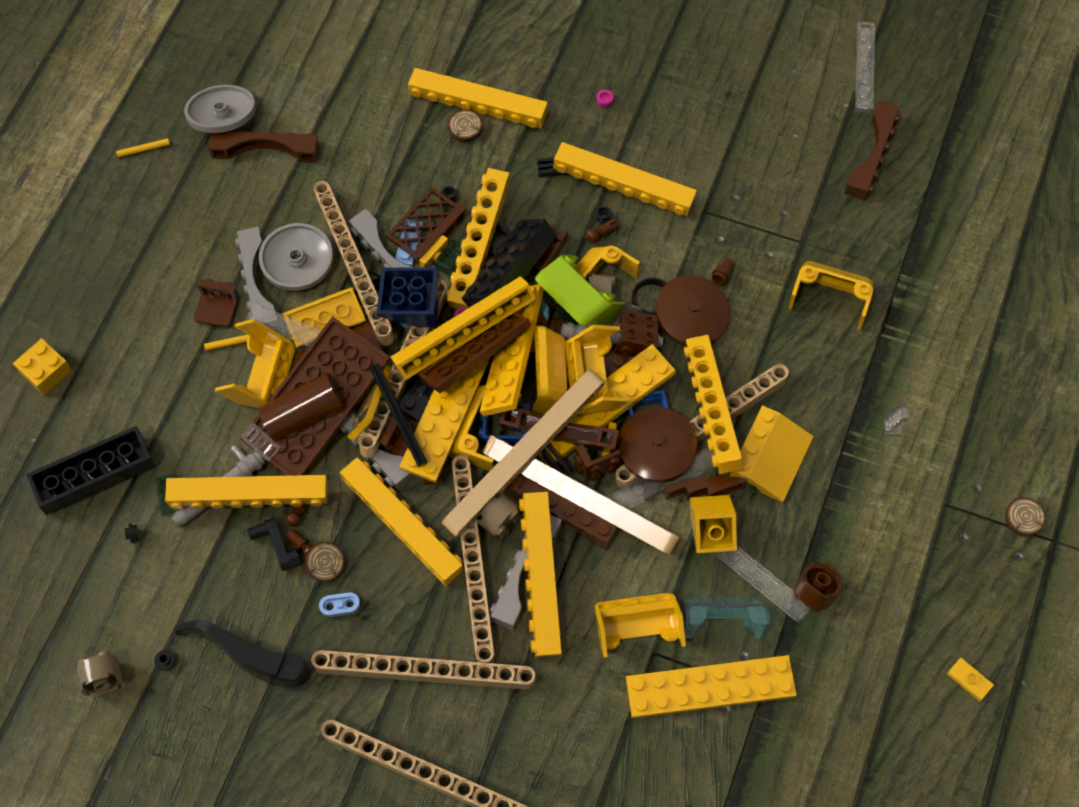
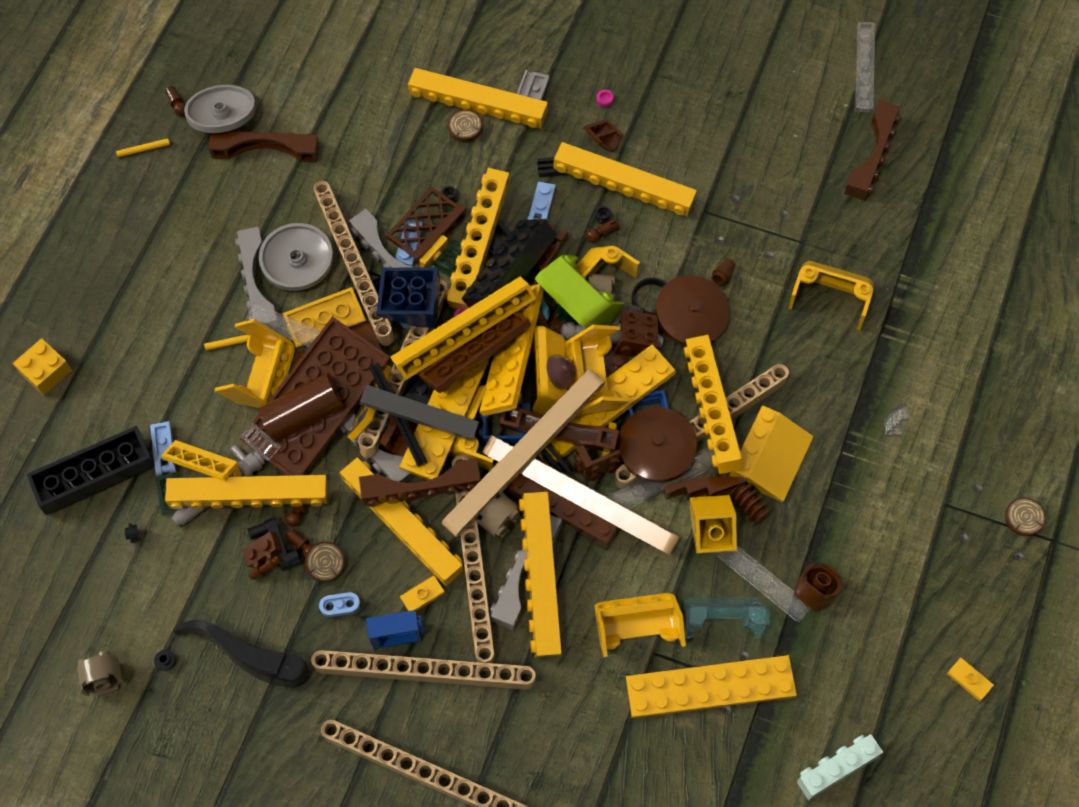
(161, 440): none -> light blue plate
(175, 101): none -> reddish brown pin
(201, 461): none -> yellow fence
(216, 303): reddish brown bracket -> none
(260, 550): none -> reddish brown plate
(379, 489): none -> reddish brown arch
(395, 629): none -> blue window
(419, 413): none -> dark grey tile
(422, 594): none -> yellow plate
(533, 85): none -> light grey plate
(542, 201): none -> light blue plate
(560, 371): none -> piece
(604, 134): none -> reddish brown slope
(750, 503): none -> reddish brown piece
(839, 767): none -> light aqua brick

